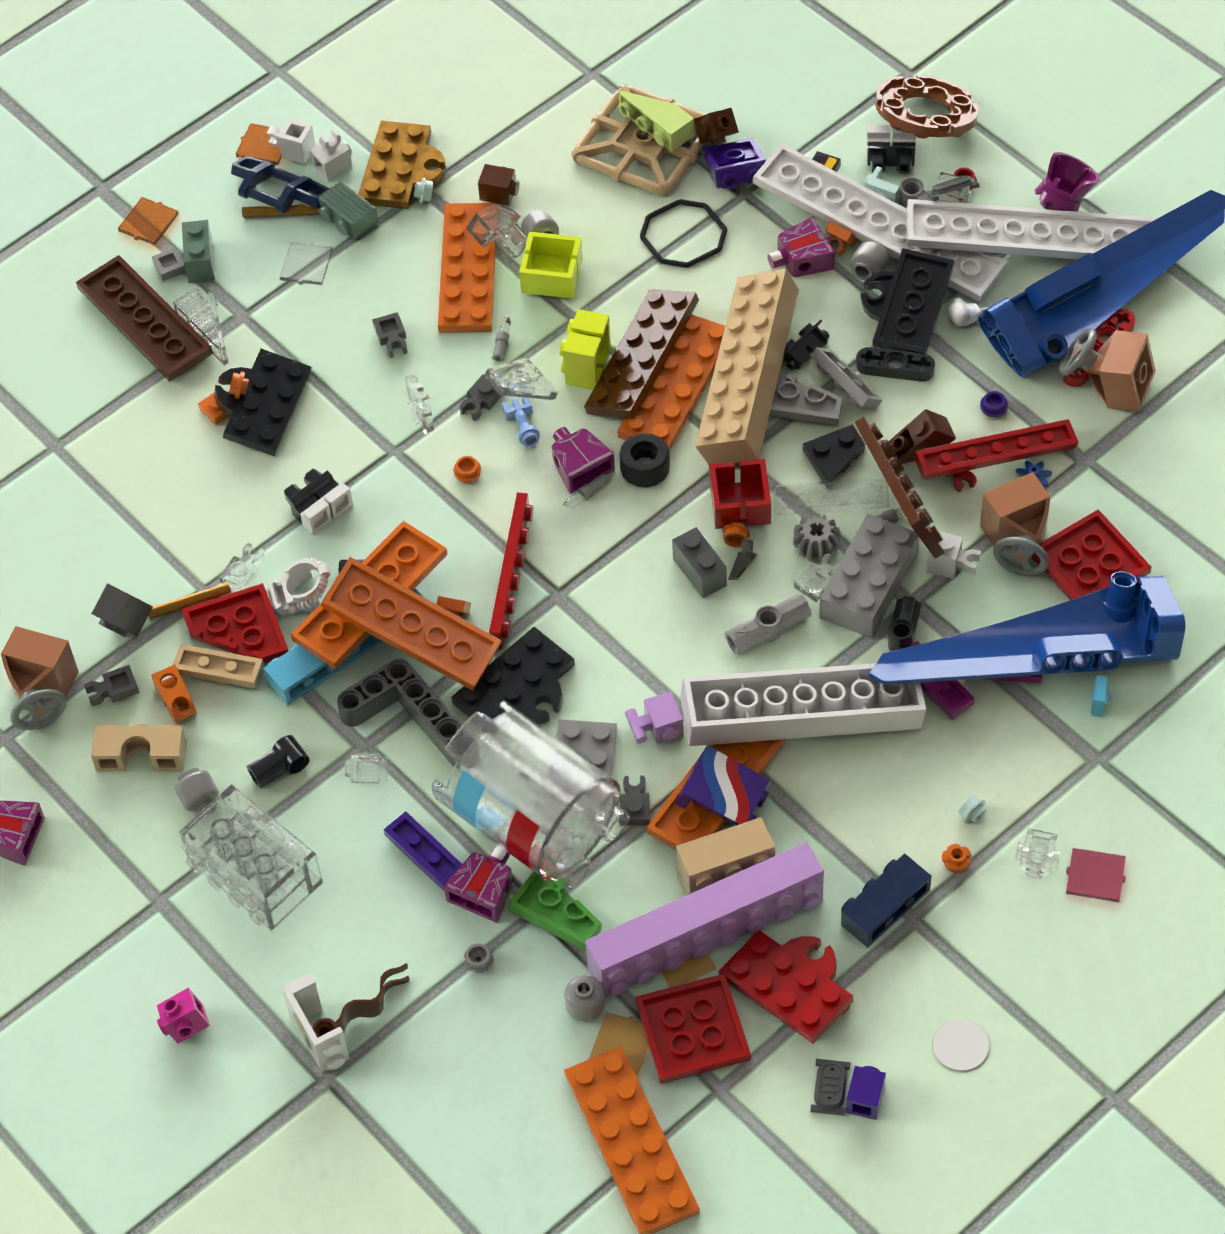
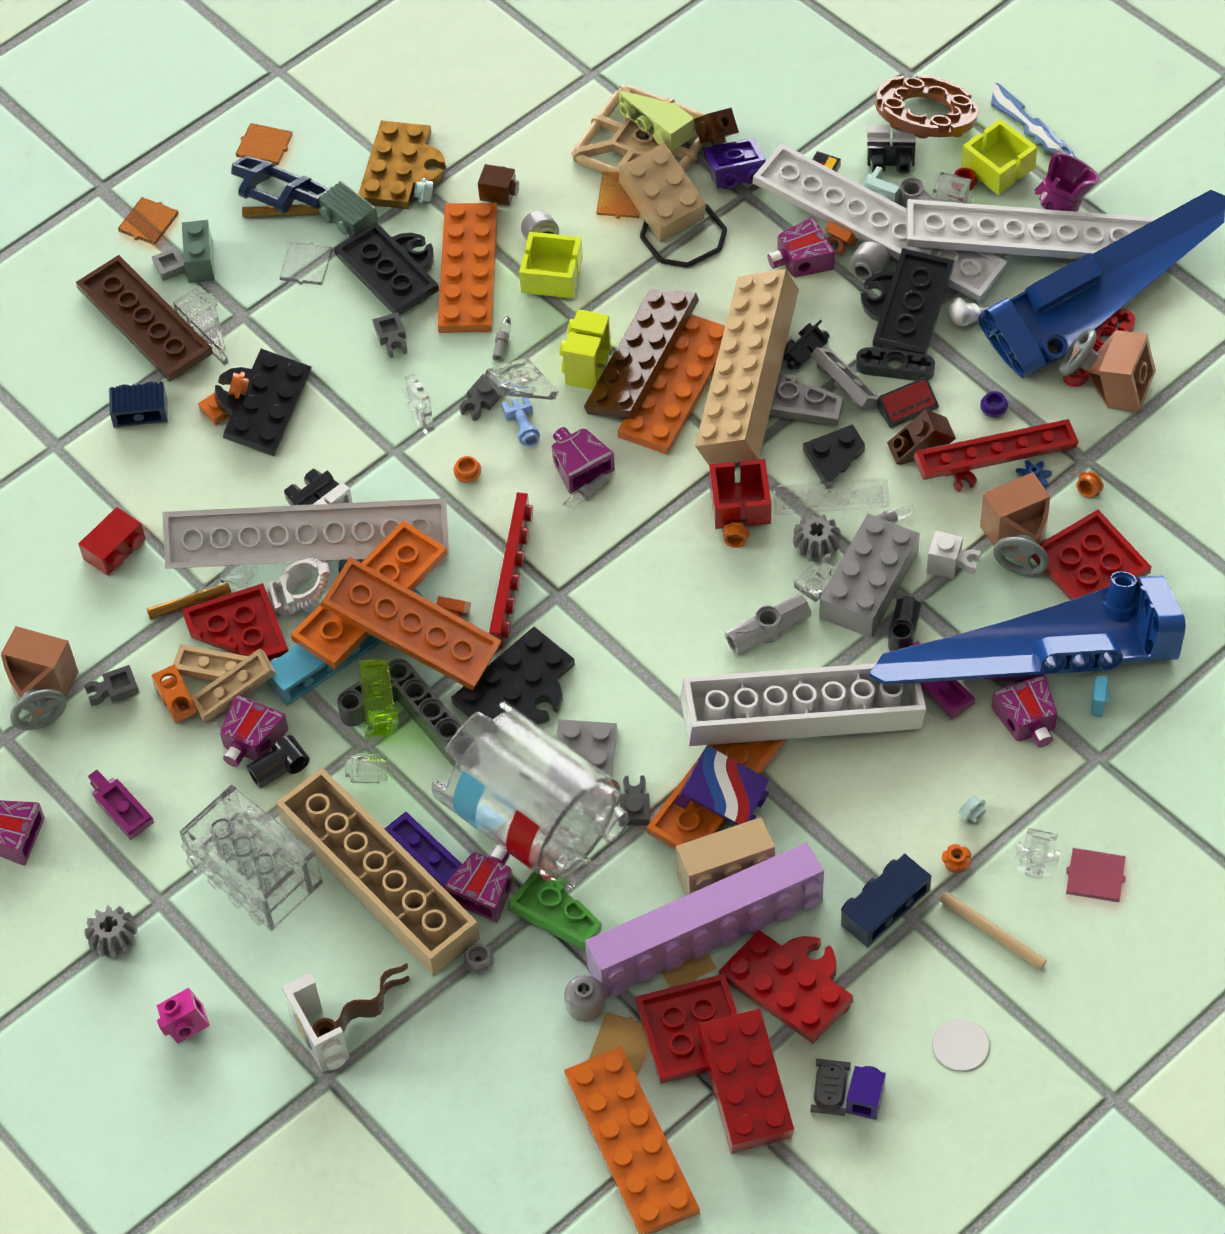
(100, 932): none -> light grey gear
(112, 541): none -> red brick
(116, 743): tan arch -> none
(120, 805): none -> magenta hinge
(121, 611): dark grey brick -> none
(138, 404): none -> dark blue brick
(196, 789): light grey head -> none
(238, 680): none -> tan tile
(250, 730): none -> magenta torso
(293, 140): white brick -> none
(293, 532): none -> white plate
(331, 156): white brick -> none
(377, 697): none -> clear neon green bracket
(378, 871): none -> tan brick
(390, 266): none -> black plate
(499, 224): clear brick -> none
(614, 199): none -> clear orange piece
(643, 446): black tyre -> none
(659, 716): lavender brick -> none
(662, 192): none -> tan brick
(699, 562): dark grey brick -> none
(743, 560): clear smoke bar -> none
(745, 1080): none -> red brick
(901, 486): reddish brown plate -> none
(907, 402): none -> red slope
(951, 185): dark grey piece -> none
(993, 931): none -> tan bar
(999, 156): none -> neon yellow piece
(1027, 710): none -> magenta torso
(1034, 127): none -> medium blue sword
(1089, 484): none -> orange plate

